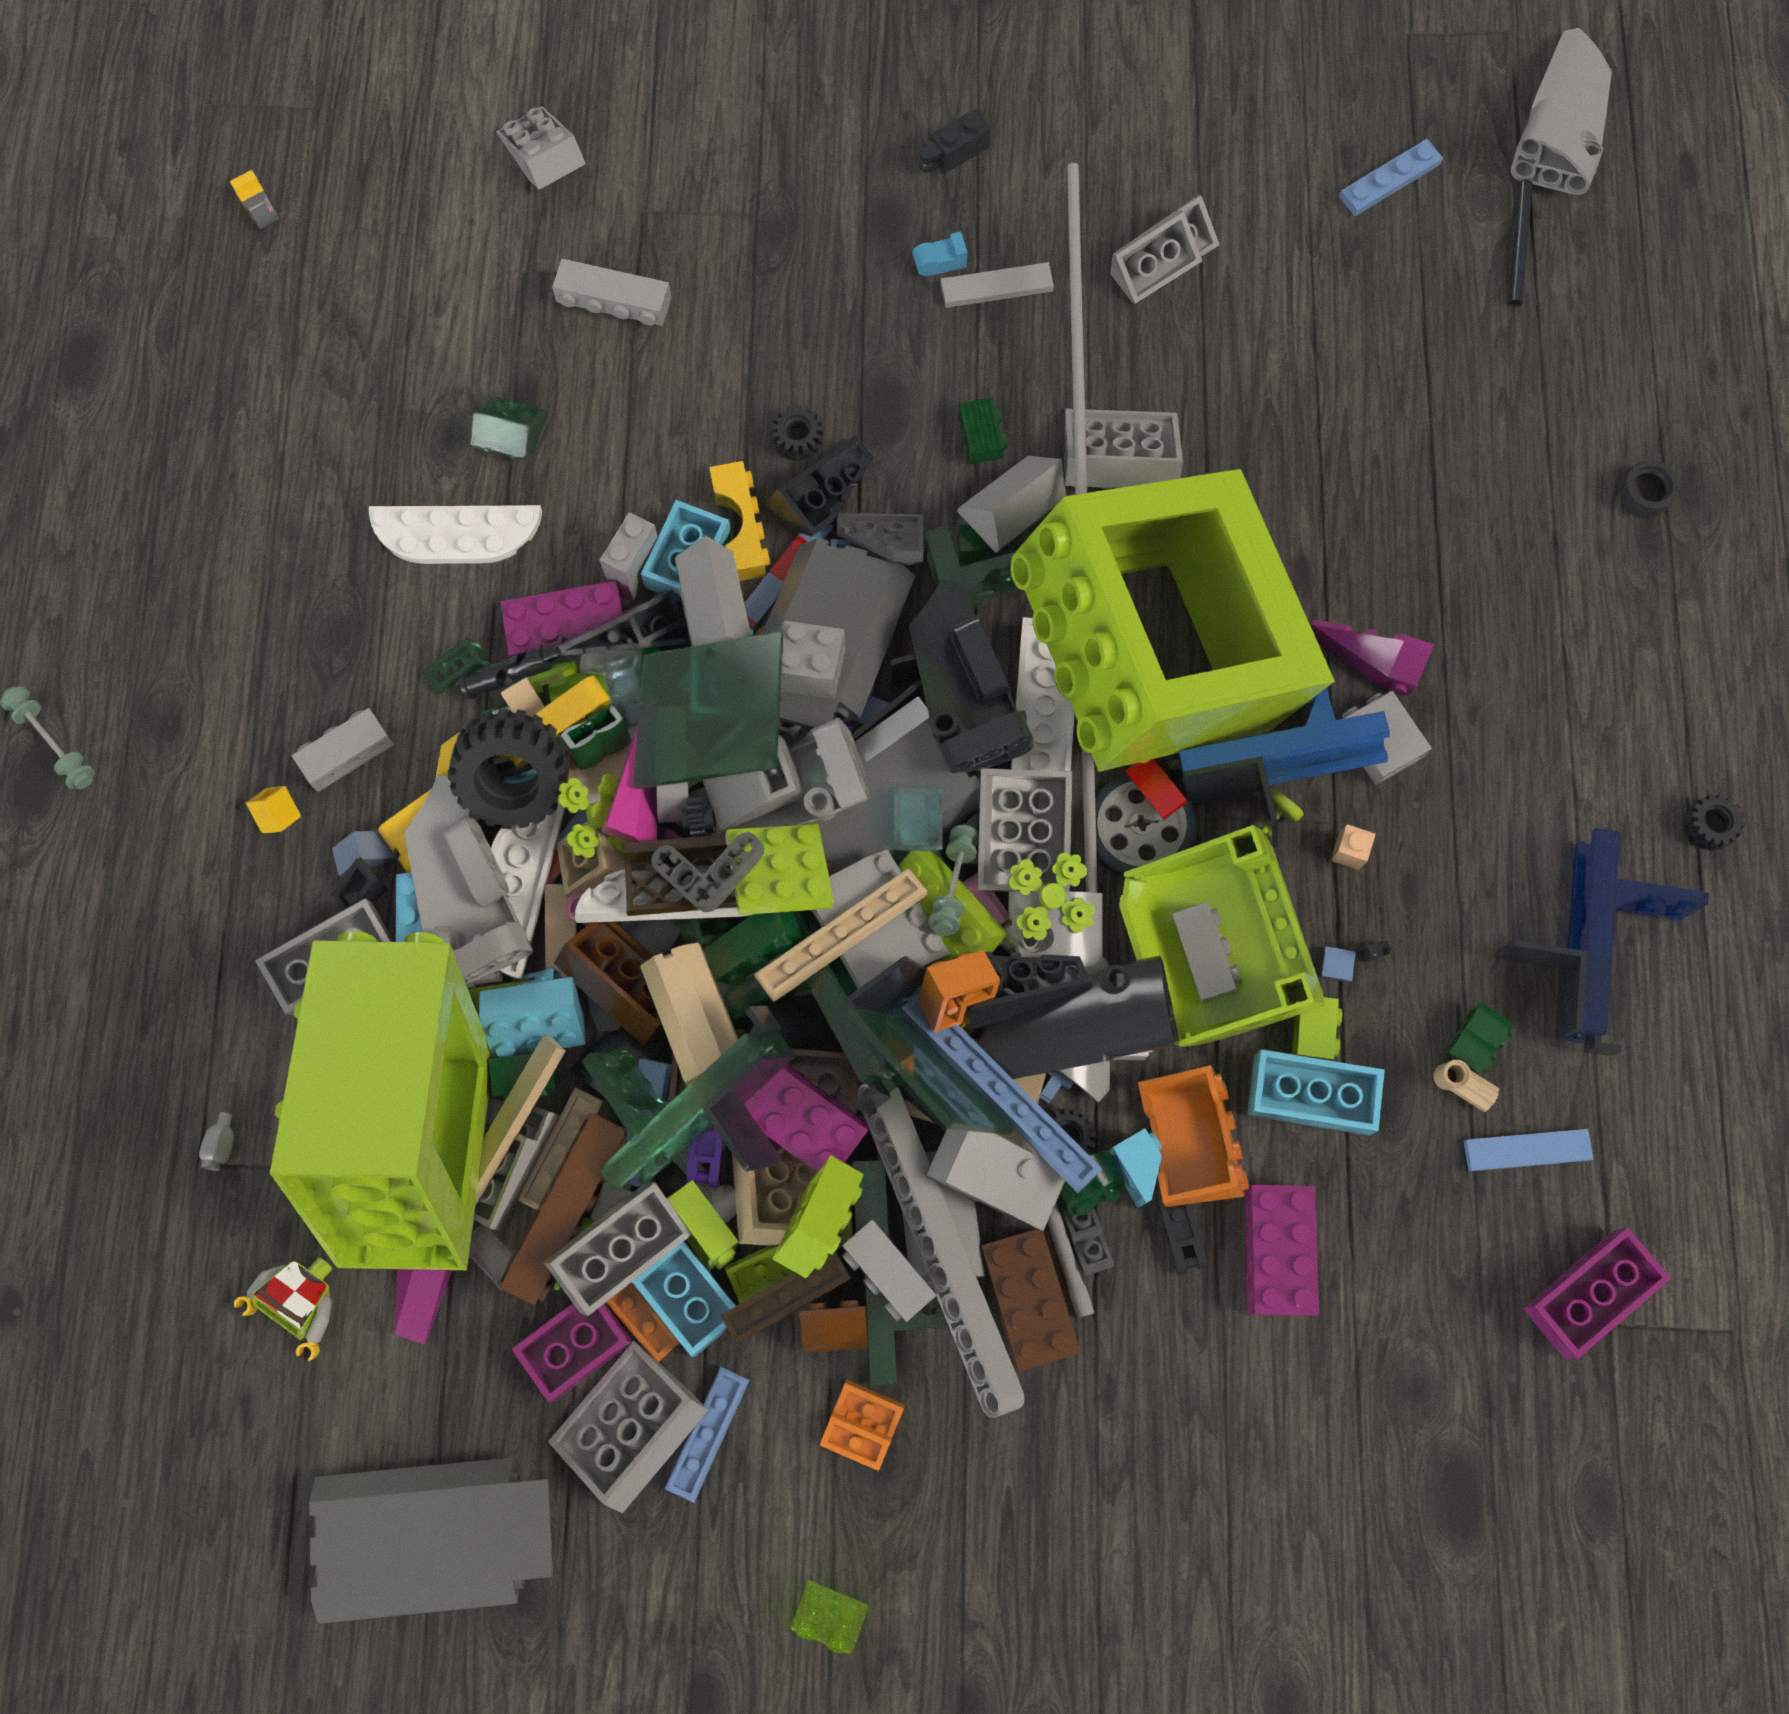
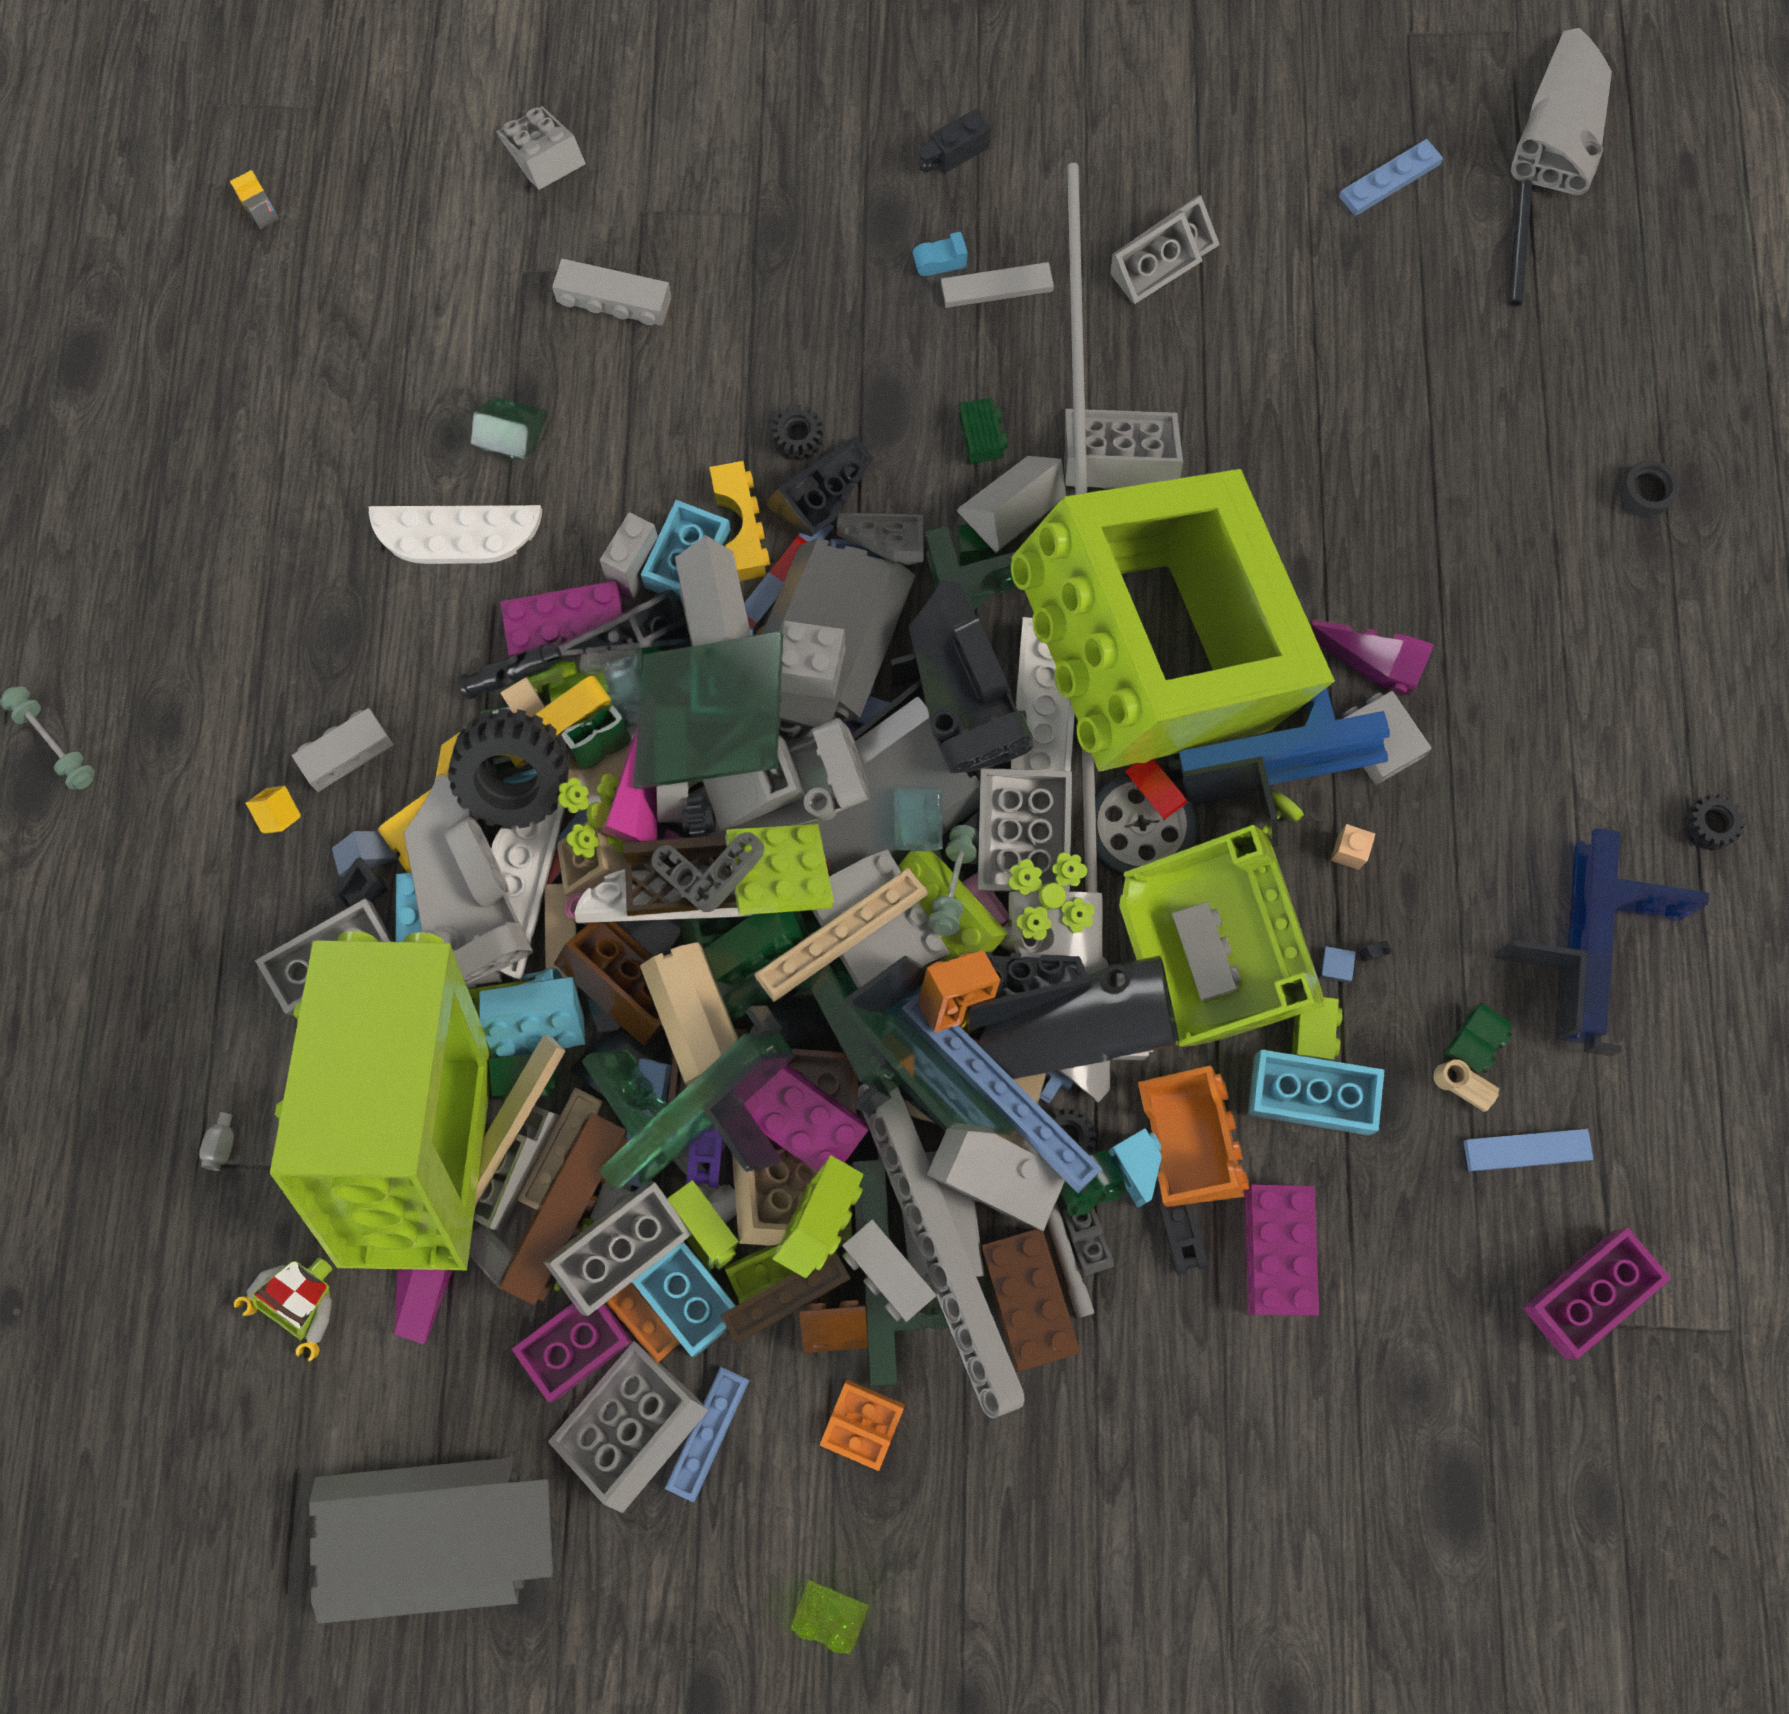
(459, 651): clear green slope -> none

